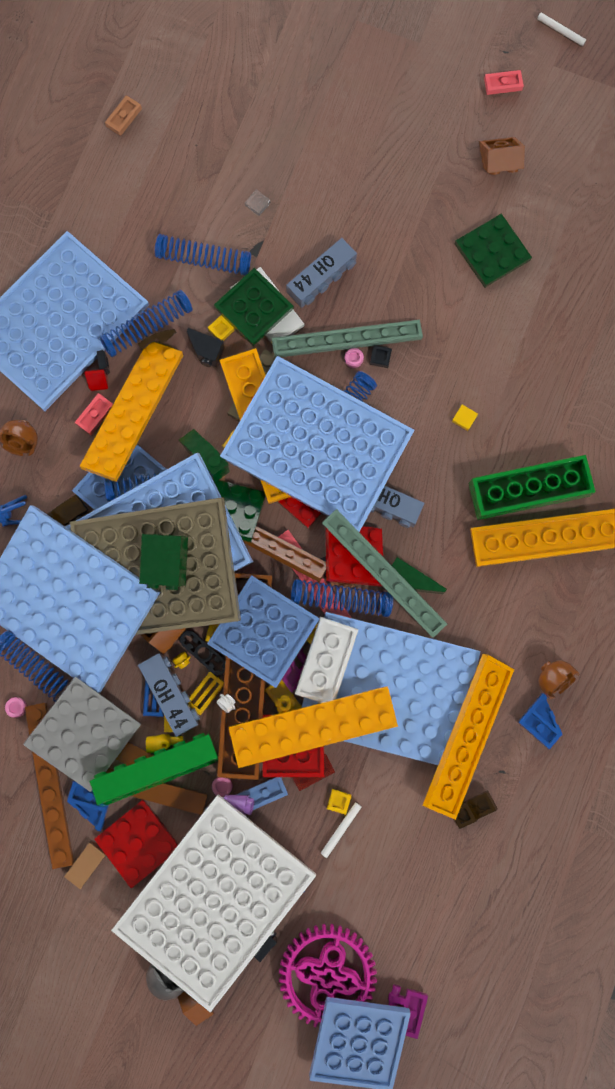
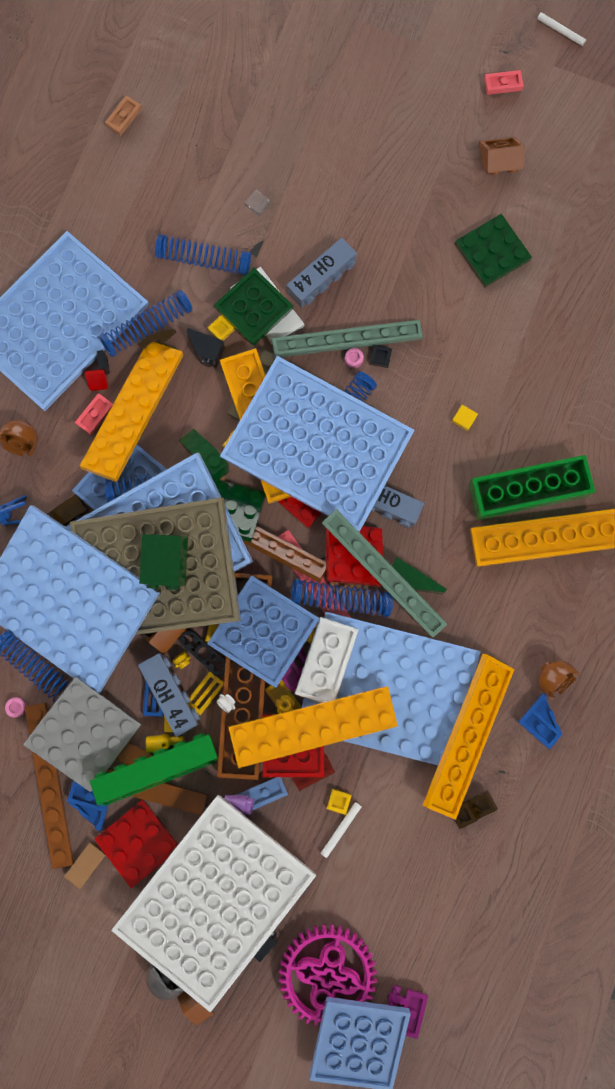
(222, 786): bright pink tile -> none

